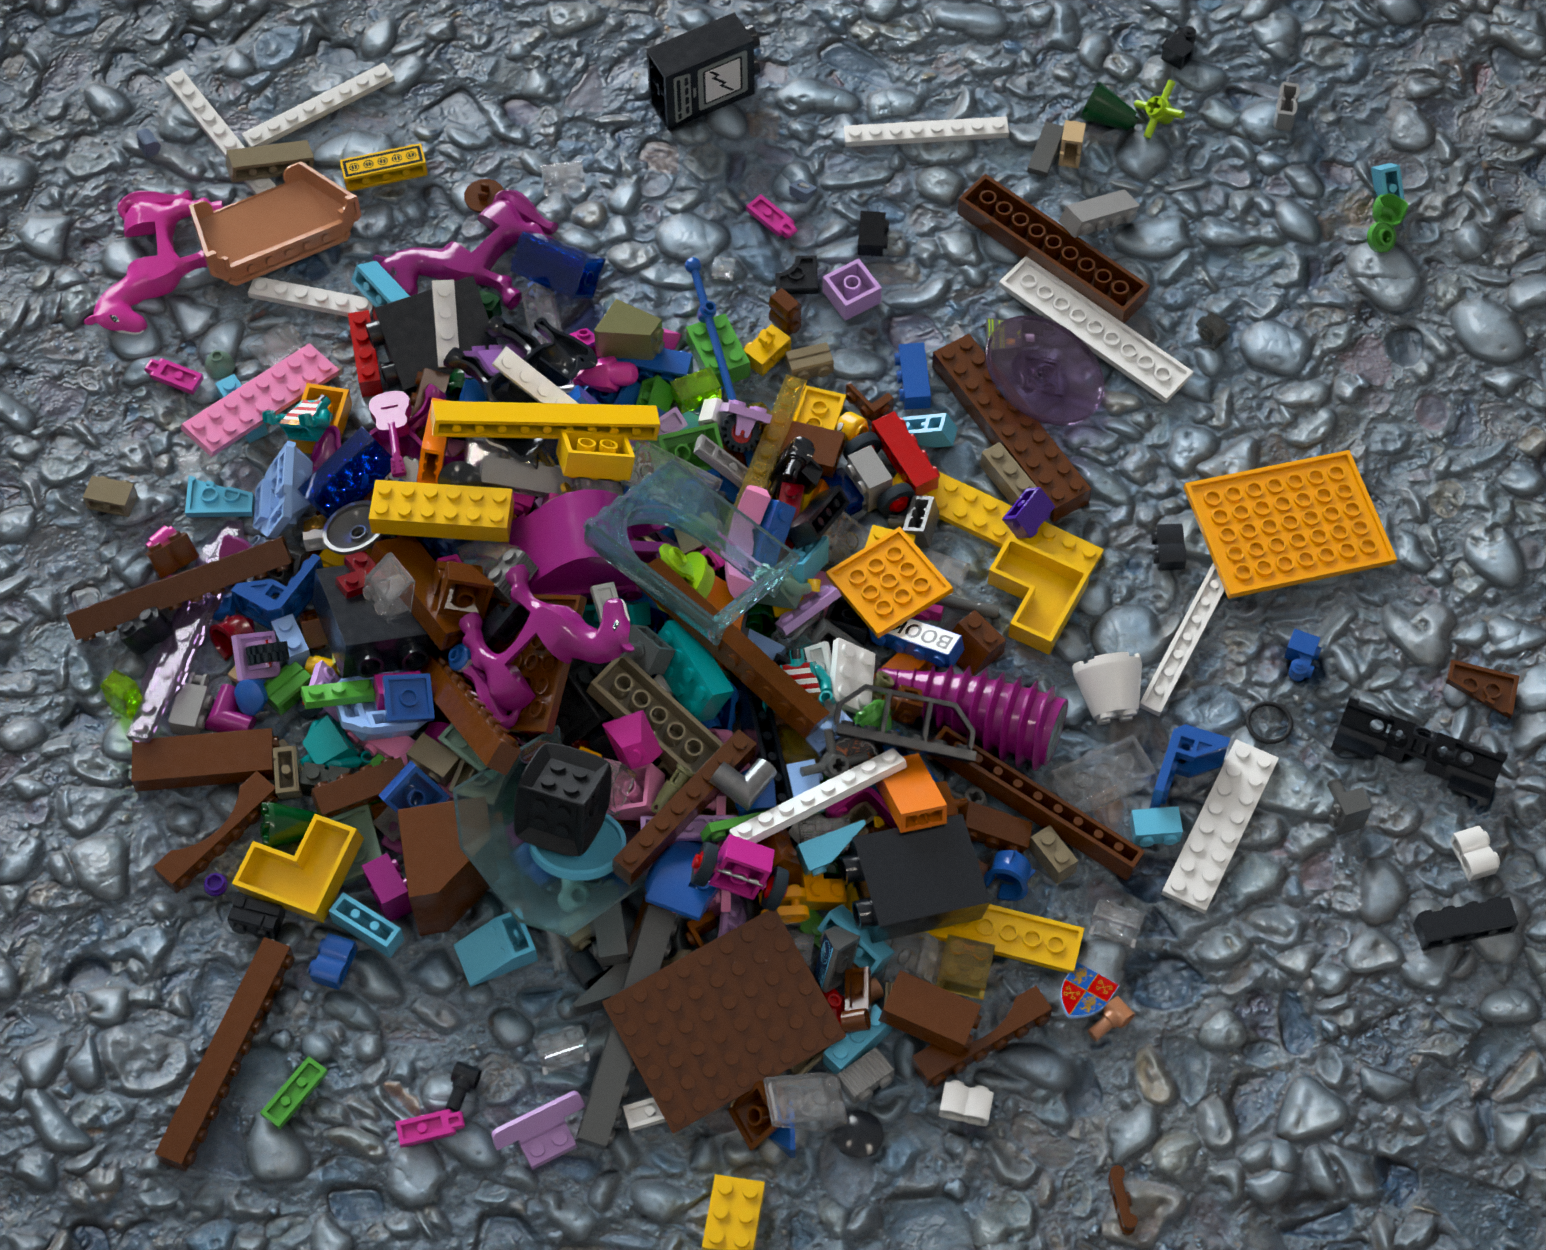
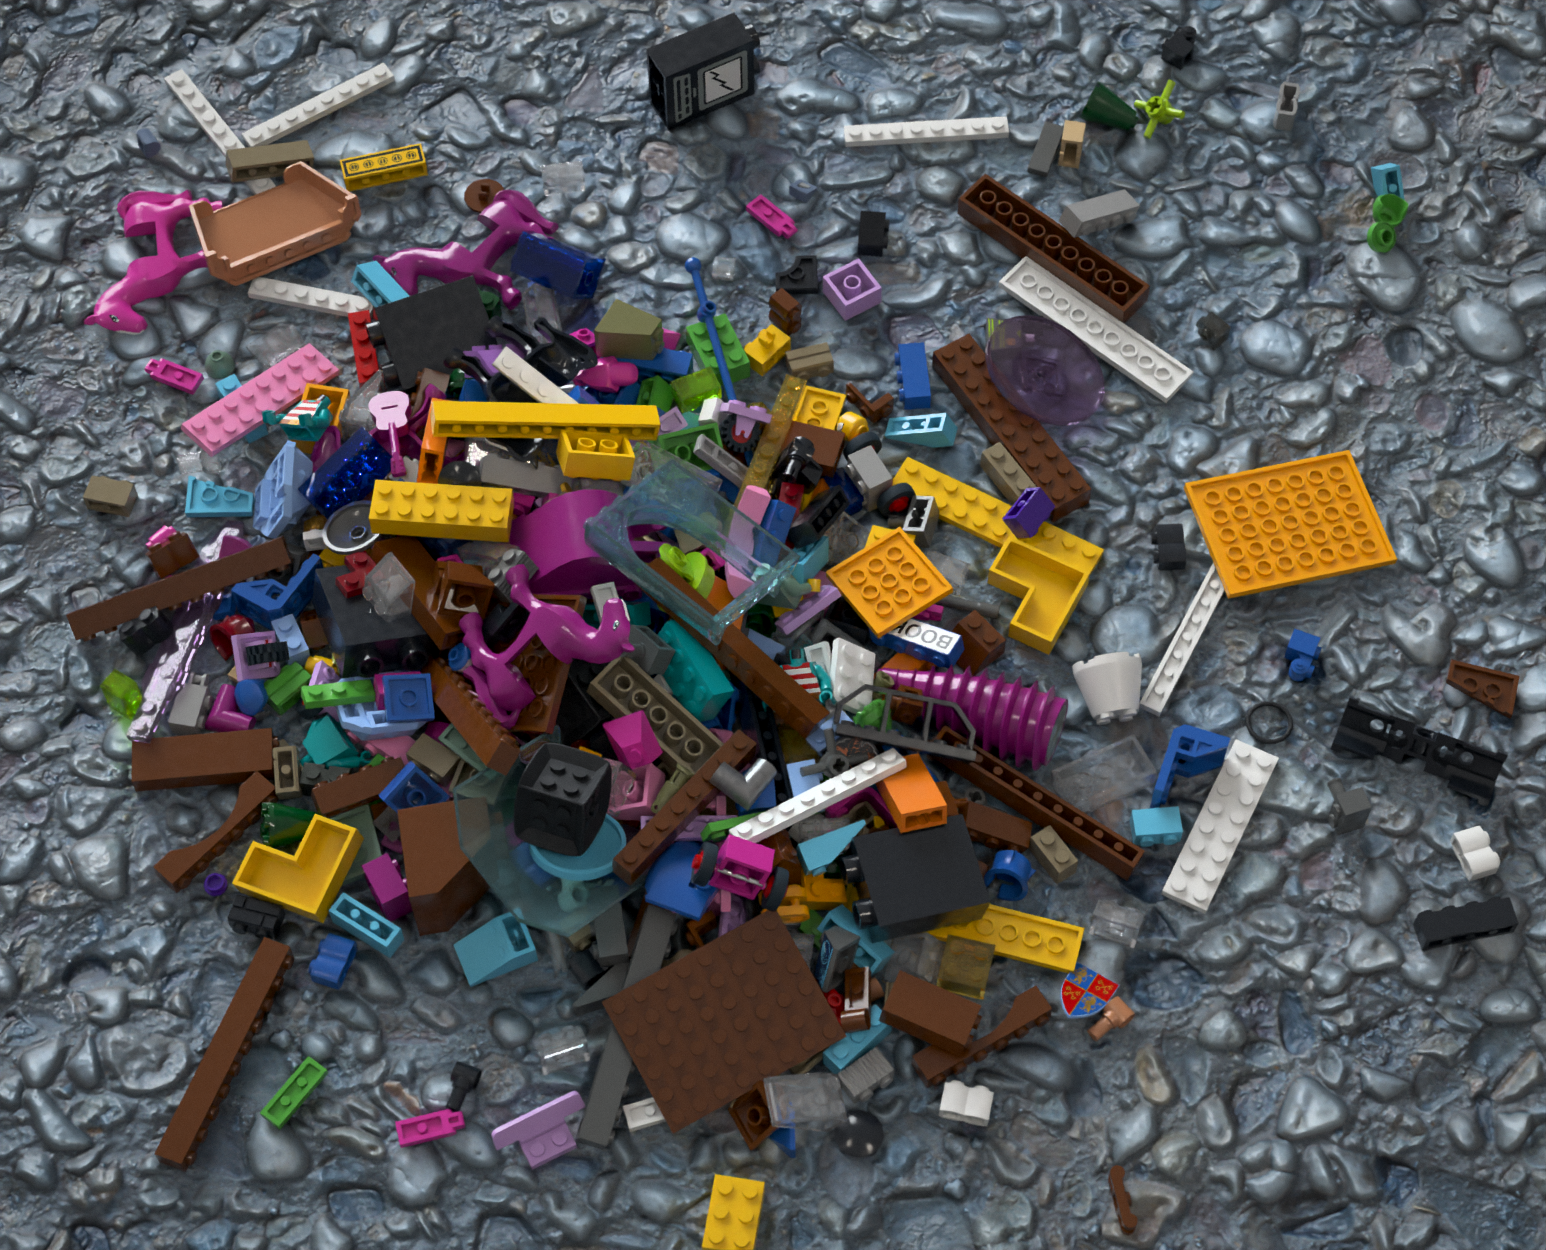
(356, 410): none -> clear slope
(445, 318): white plate -> none
(905, 454): red brick -> none

